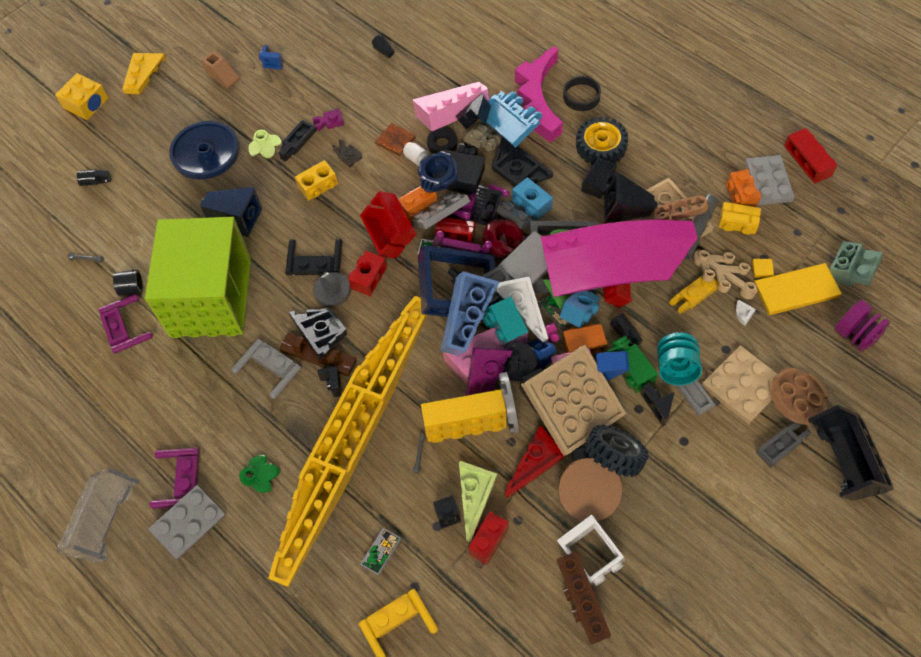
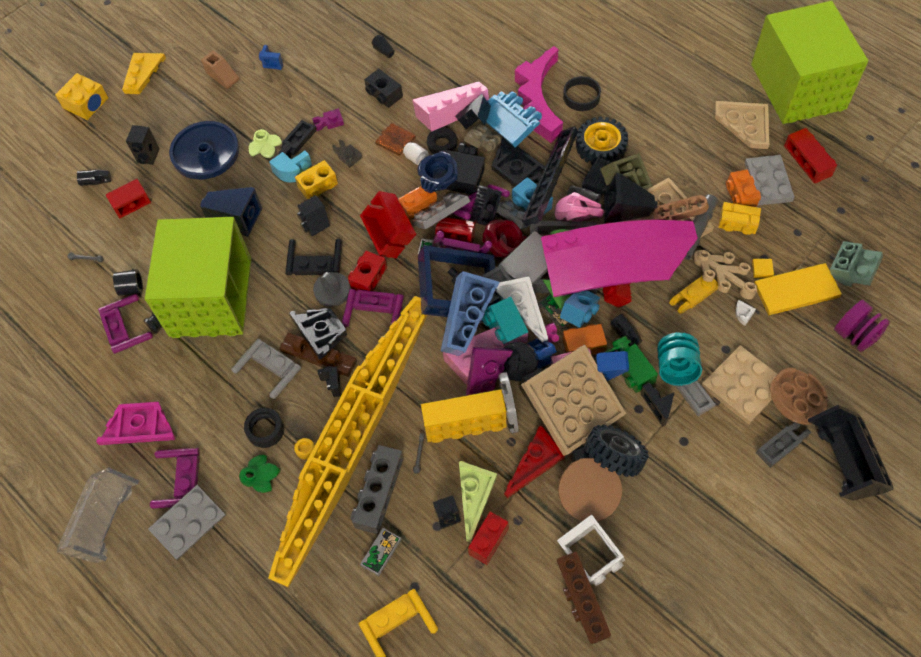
(128, 198): none -> red brick
(137, 424): none -> dark pink wing
(142, 144): none -> black brick
(153, 323): none -> black wheel
(260, 414): none -> black tyre
(287, 169): none -> medium azure brick
(304, 448): none -> yellow tile
(313, 216): none -> black brick
(372, 302): none -> magenta plate
(373, 520): none -> dark grey brick
(383, 88): none -> black brick
(550, 177): none -> black plate
(574, 208): none -> bright pink helmet
(585, 192): none -> dark grey hinge
(630, 167): none -> olive brick
(745, 121): none -> tan plate
(808, 62): none -> lime piece

